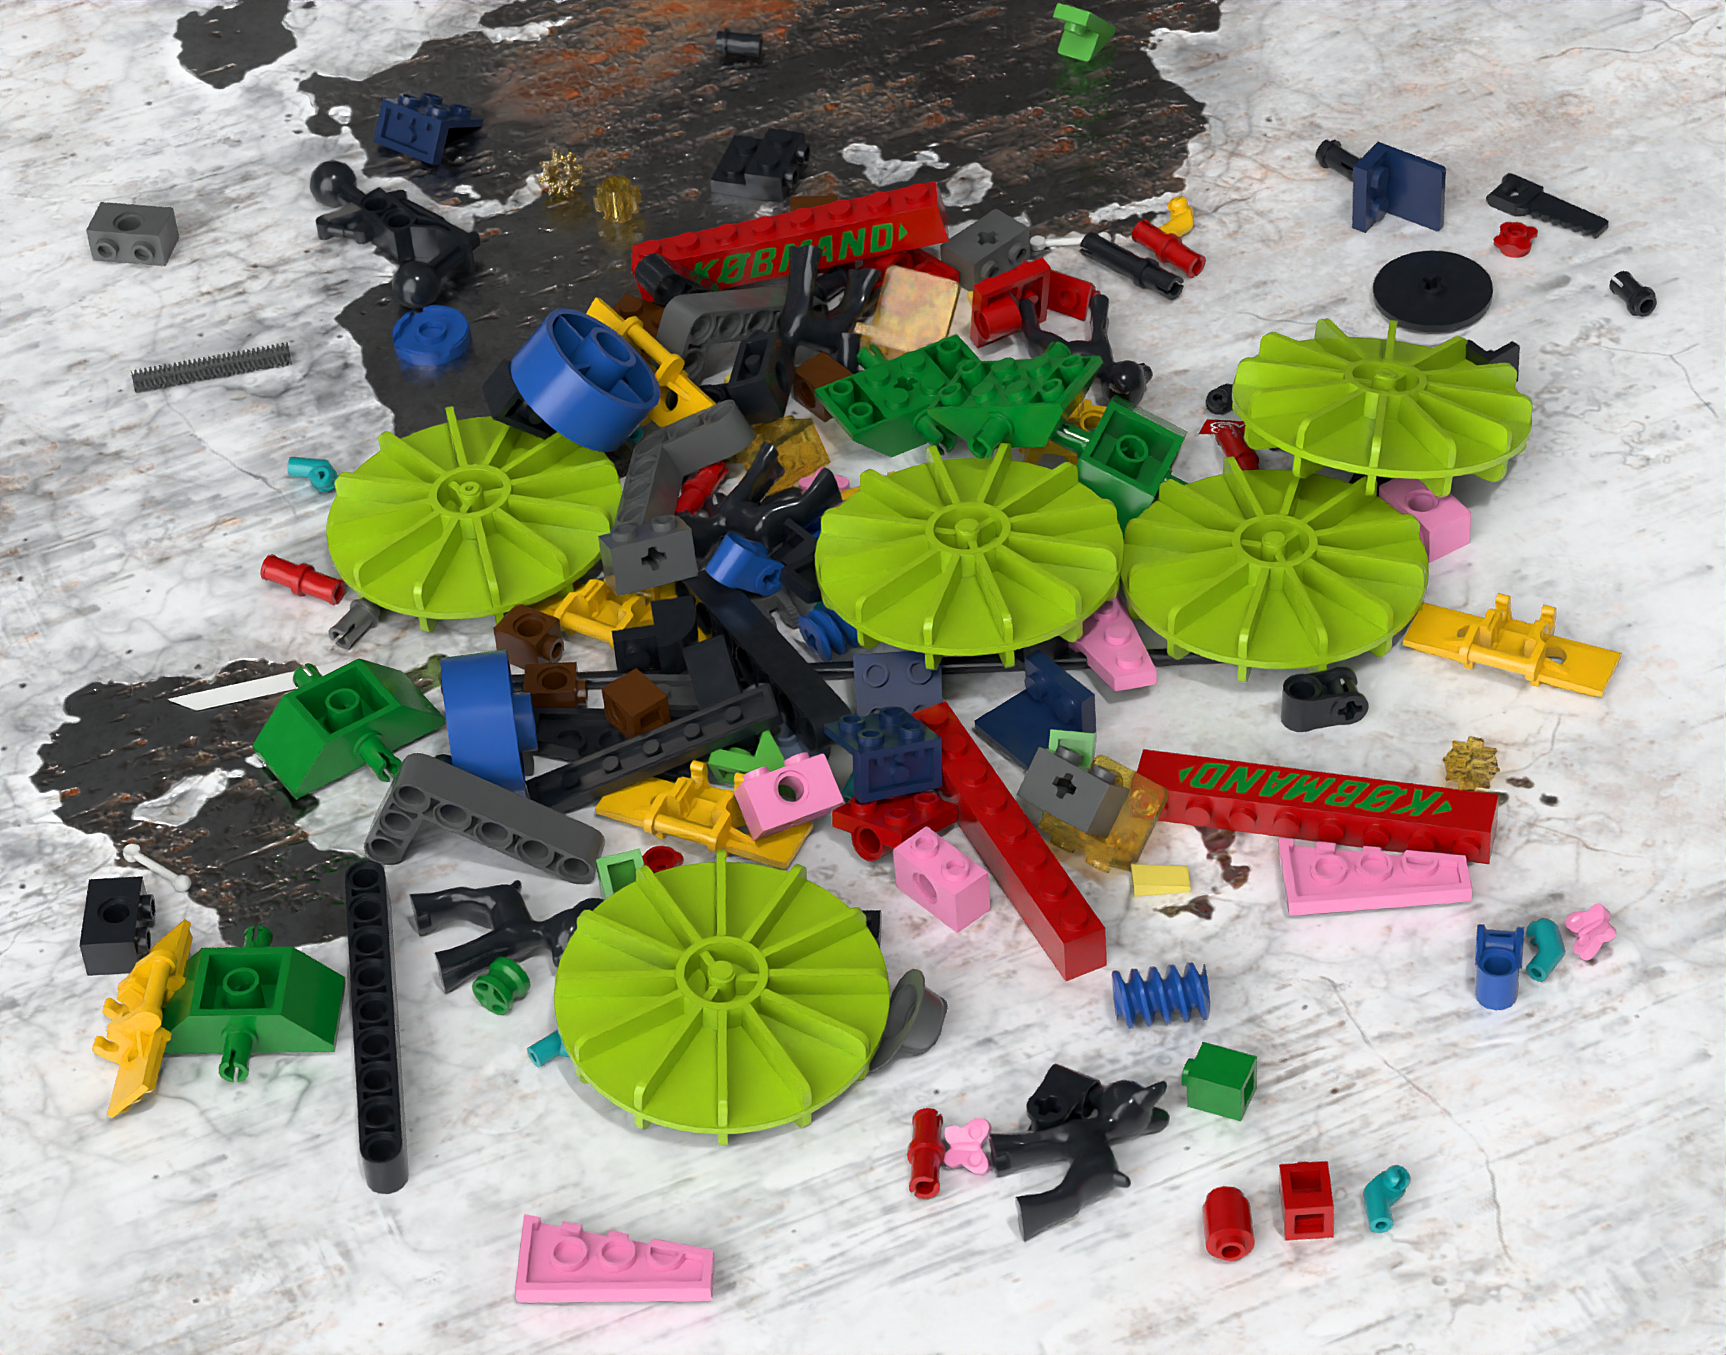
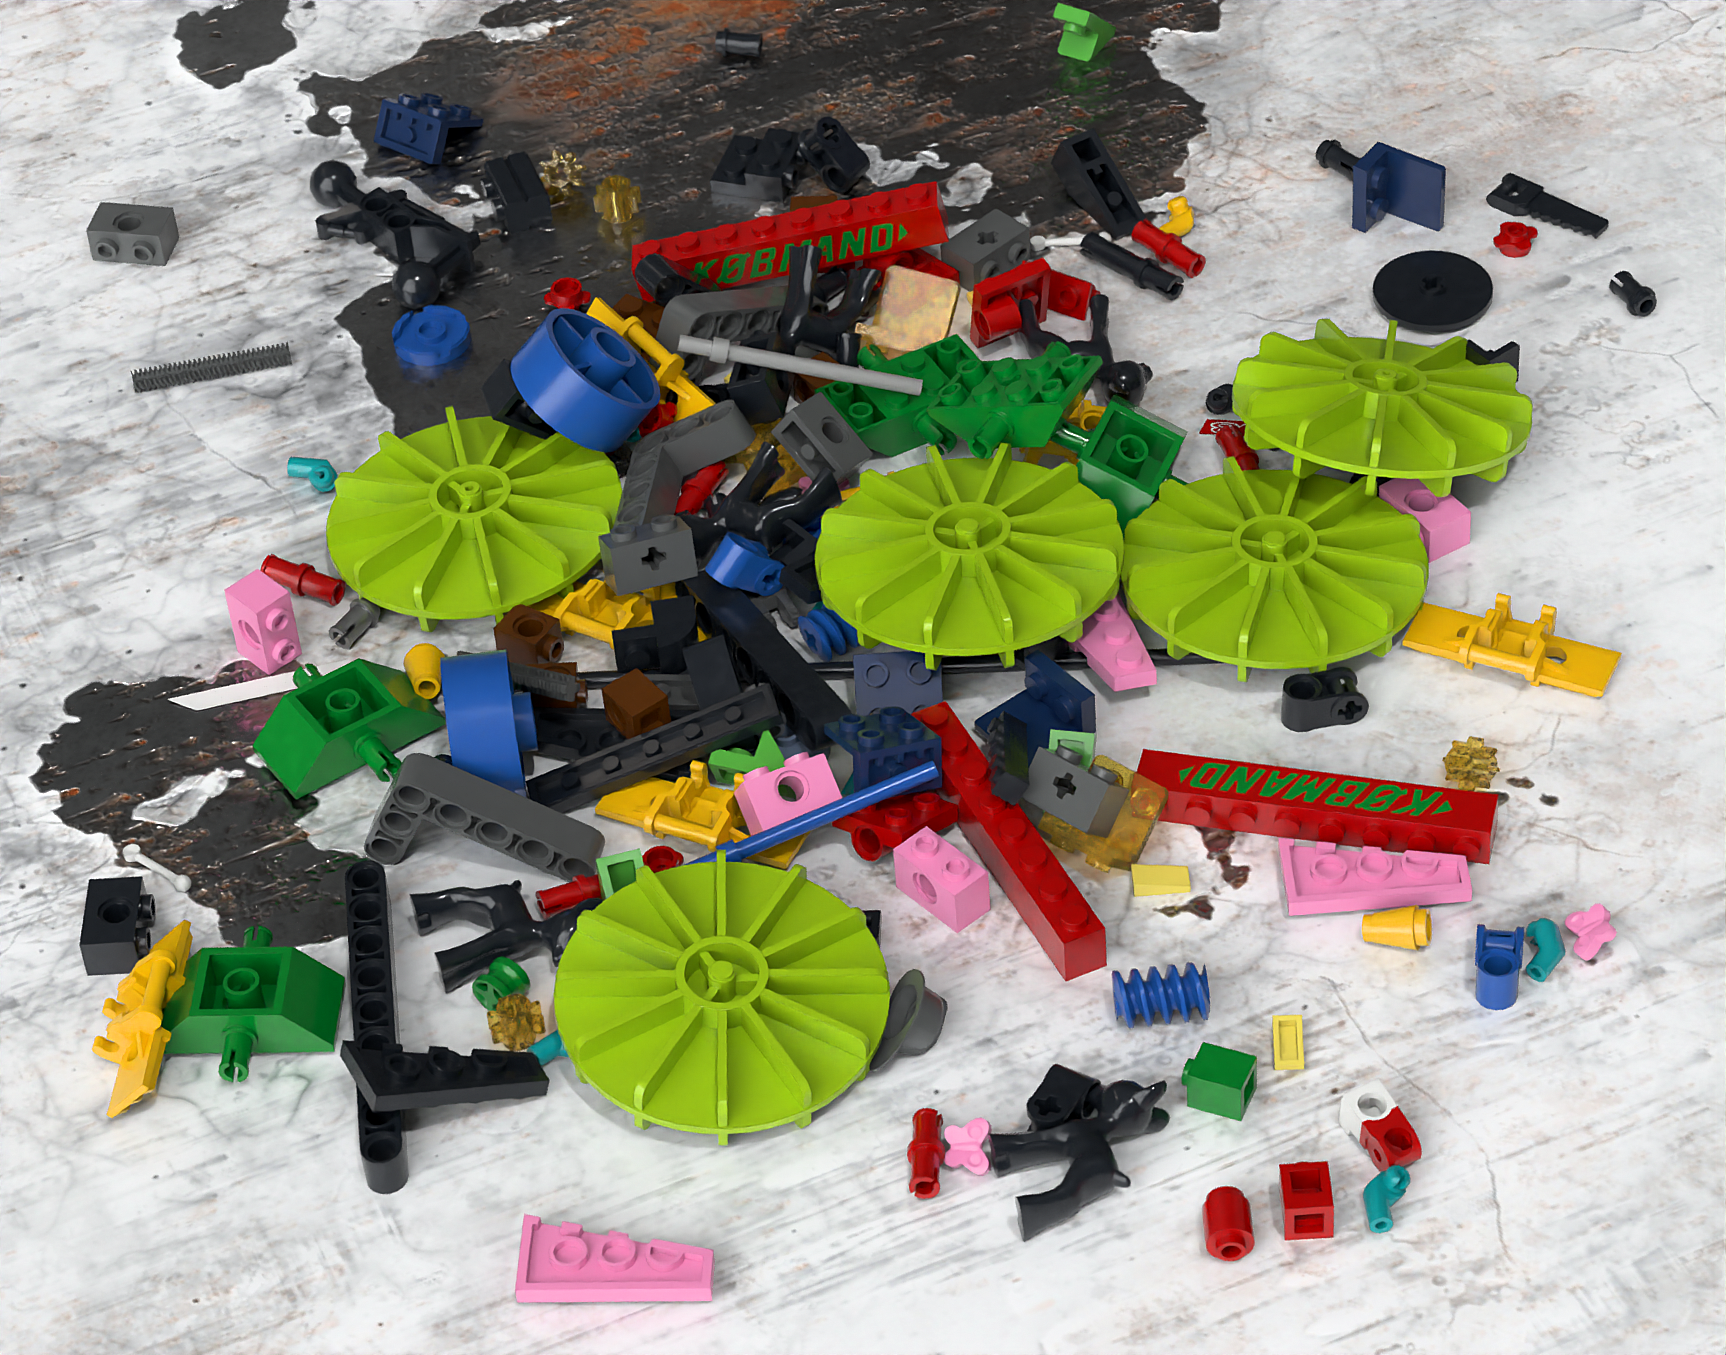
(263, 621): none -> bright pink brick
(424, 669): none -> yellow cone
(441, 1077): none -> black wing
(516, 193): none -> black brick
(516, 1022): none -> clear yellow gear
(542, 681): none -> dark grey axle
(567, 294): none -> red plate
(567, 895): none -> red pin
(658, 418): none -> red plate
(721, 350): none -> light grey bar
(821, 438): none -> dark grey brick
(821, 816): none -> blue bar
(835, 157): none -> black piece
(1008, 757): none -> black piece
(1097, 183): none -> black slope
(1288, 1042): none -> light yellow piece
(1379, 1126): none -> leg
(1399, 927): none -> yellow cone

